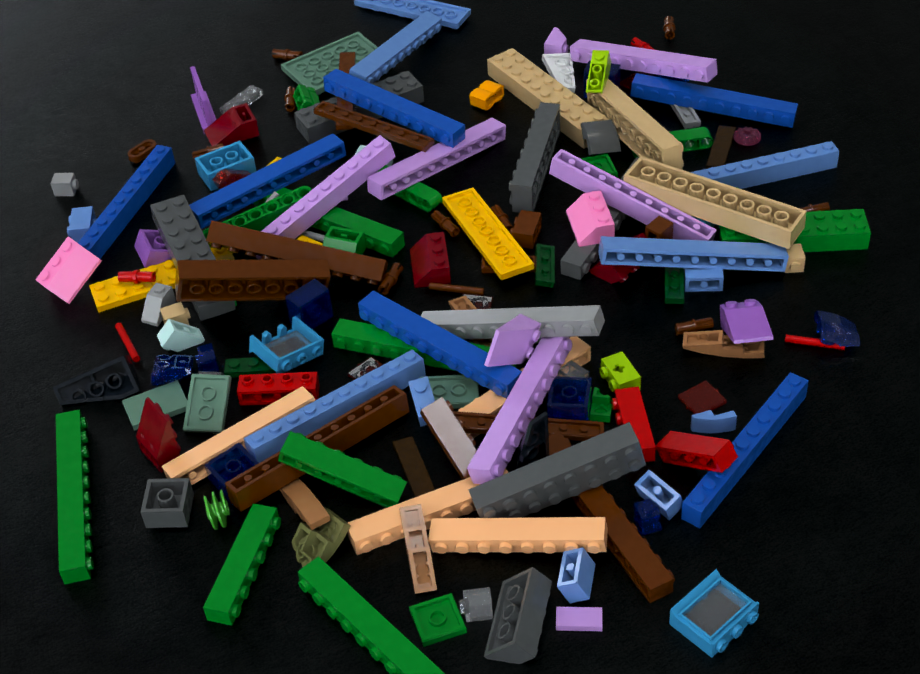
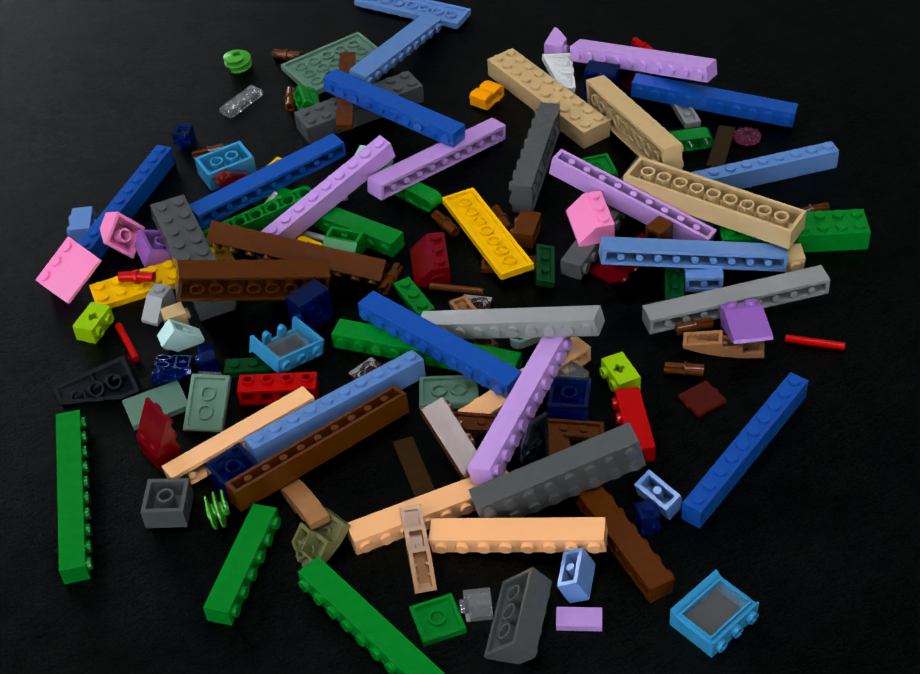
(64, 184): light grey brick -> none
(93, 322): none -> lime brick
(120, 233): none -> bright pink slope
(141, 150): reddish brown plate -> none
(183, 139): none -> clear blue brick
(201, 102): medium lavender fence -> none
(233, 126): dark red slope -> none
(237, 60): none -> bright green piece
(341, 470): green brick -> none
(374, 126): reddish brown tile -> none
(412, 296): none -> green plate
(421, 395): medium blue brick -> none
(513, 342): lavender slope -> none
(598, 71): lime slope -> none
(600, 137): dark grey slope -> none
(601, 407): green slope -> none
(669, 27): reddish brown pin -> none
(684, 368): none -> reddish brown axle
(696, 451): red brick -> none
(709, 423): medium blue slope -> none
(768, 291): none -> light grey brick
(836, 329): clear blue slope -> none

